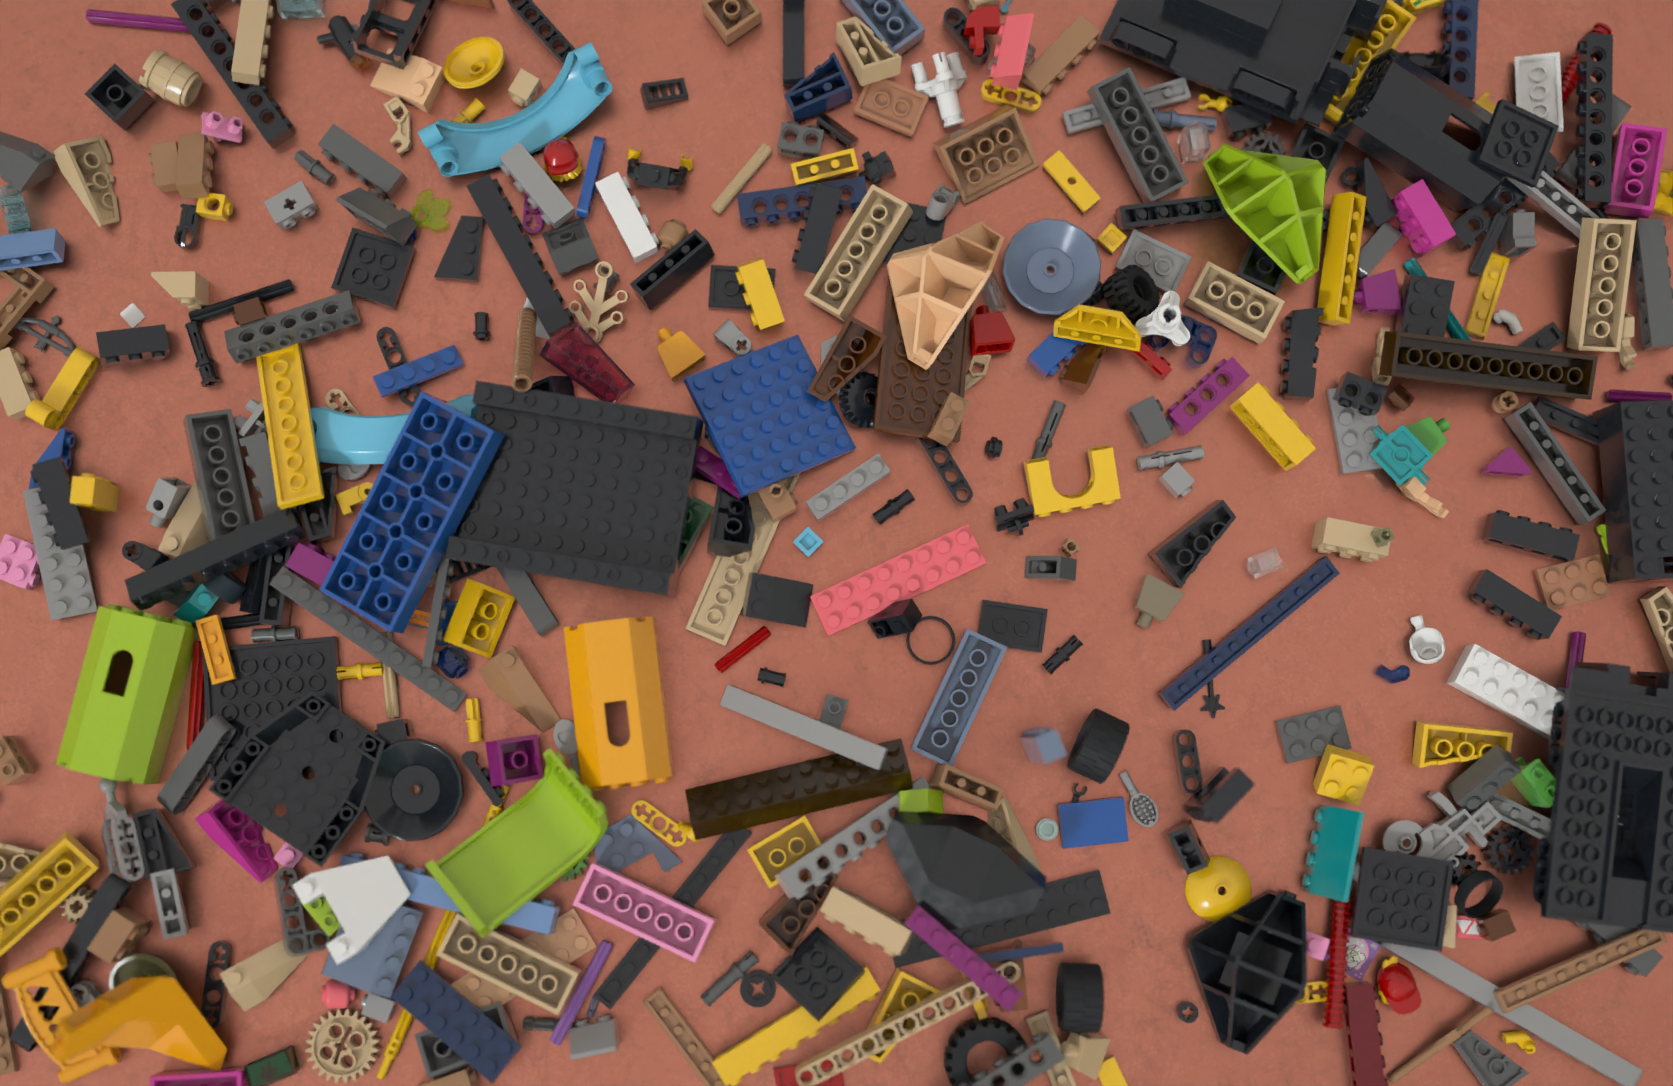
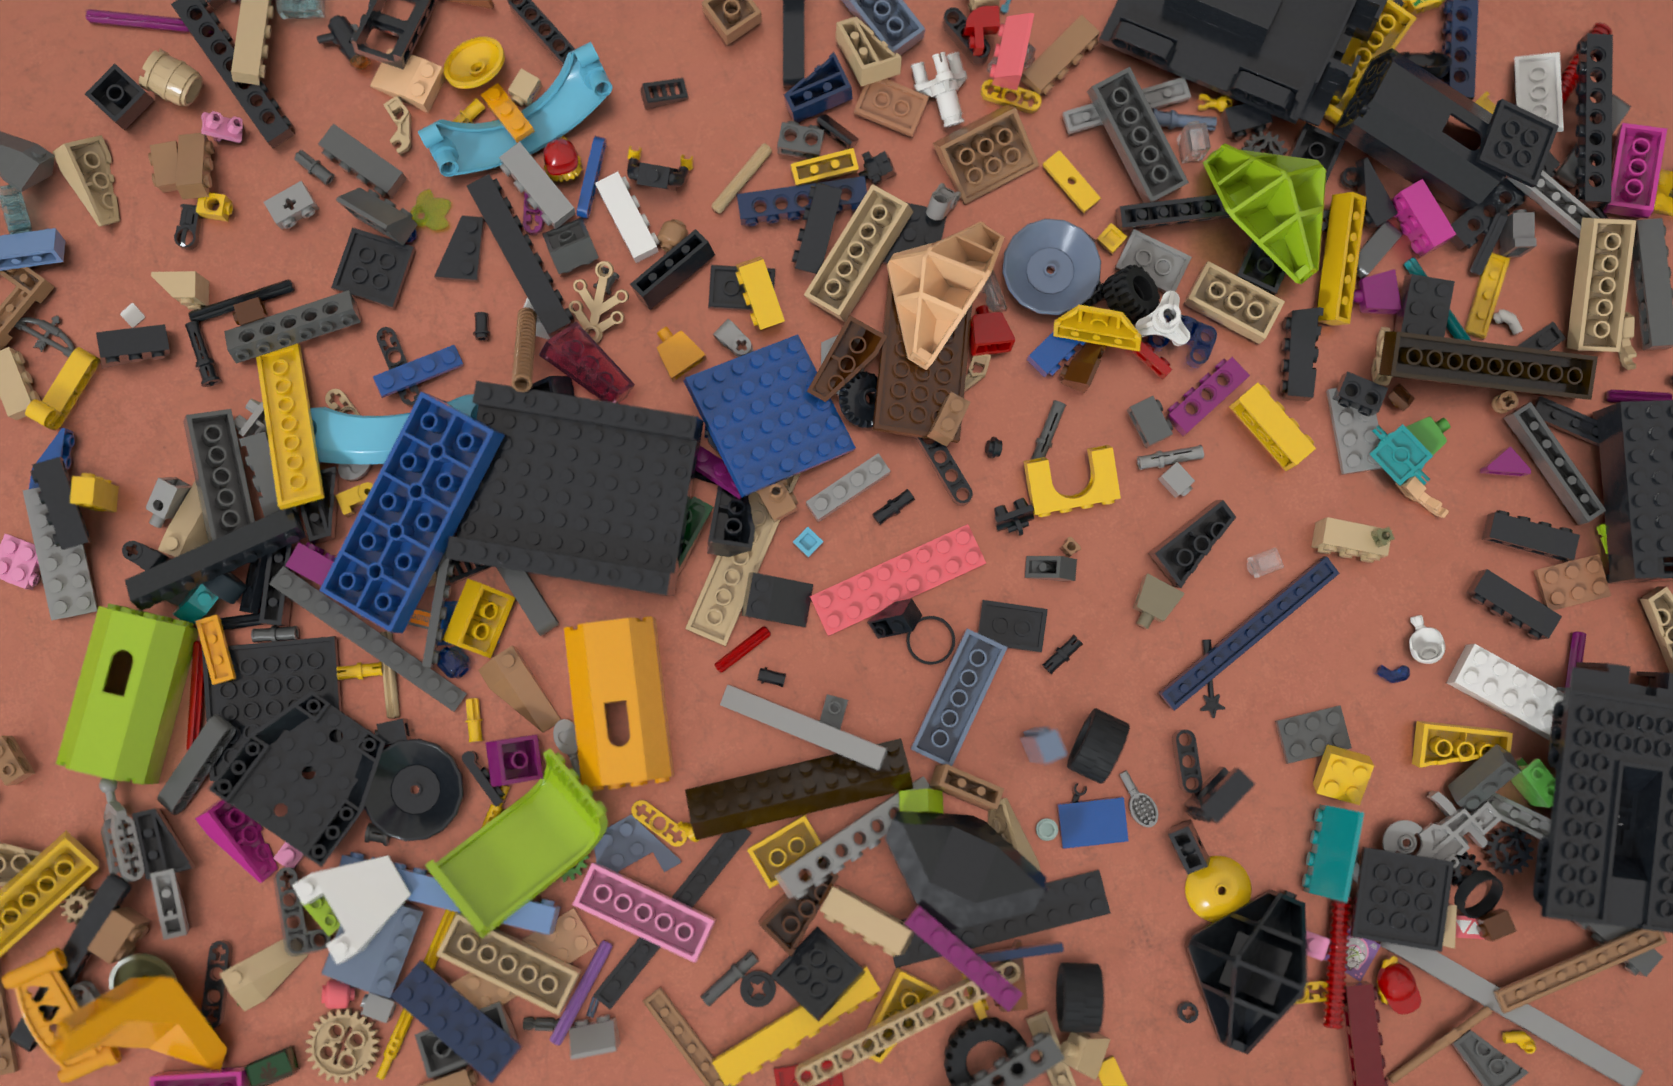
(507, 113): none -> light orange plate

